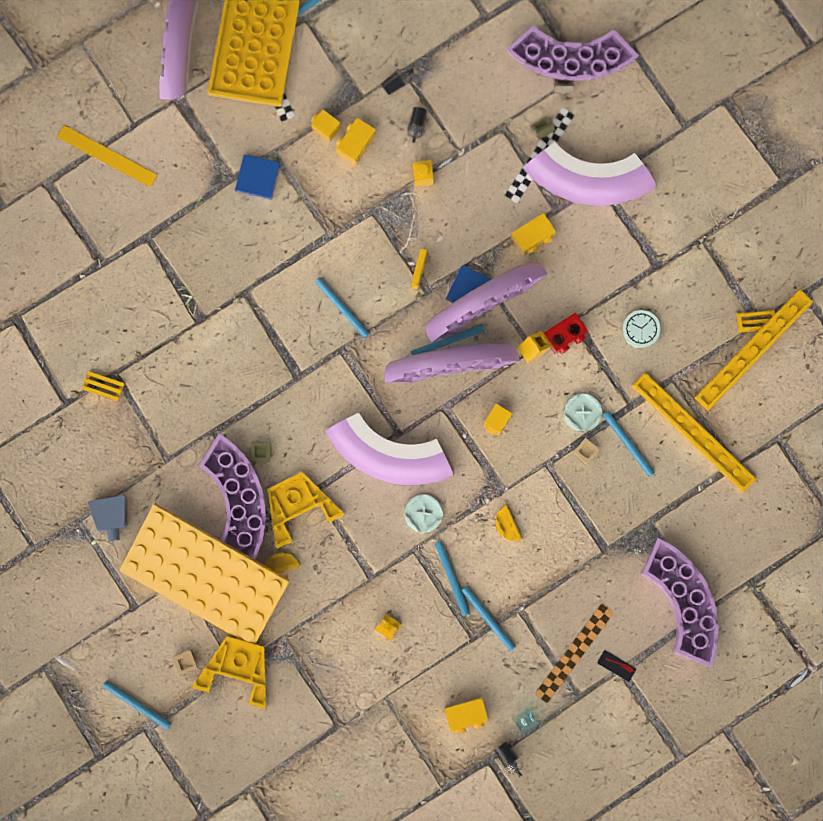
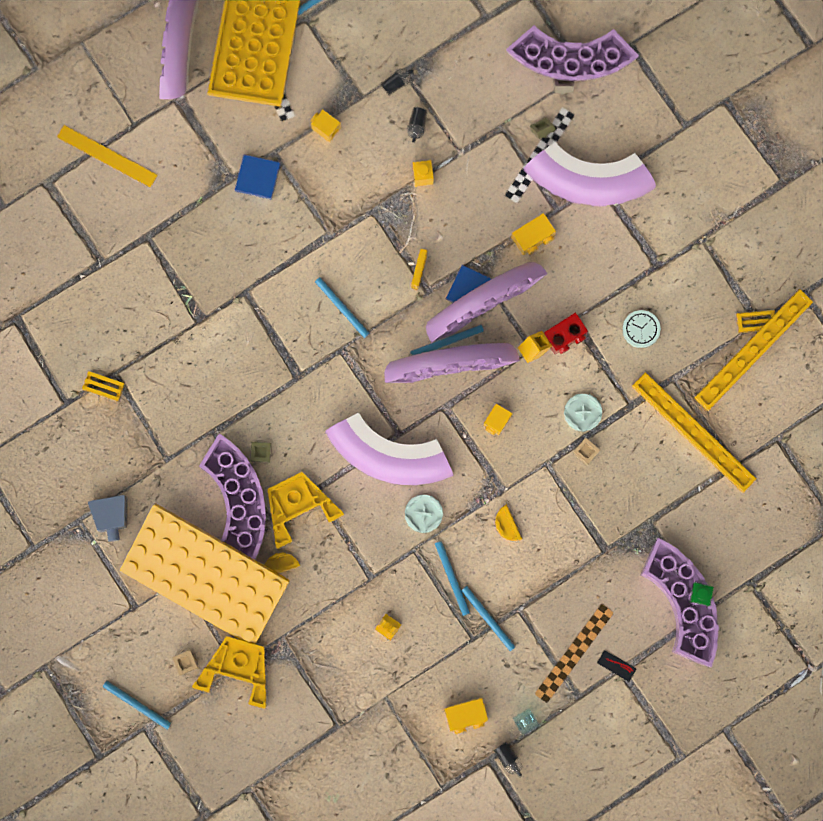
(356, 141): yellow brick -> none
(629, 444): dark azure bar -> none
(701, 594): none -> green plate

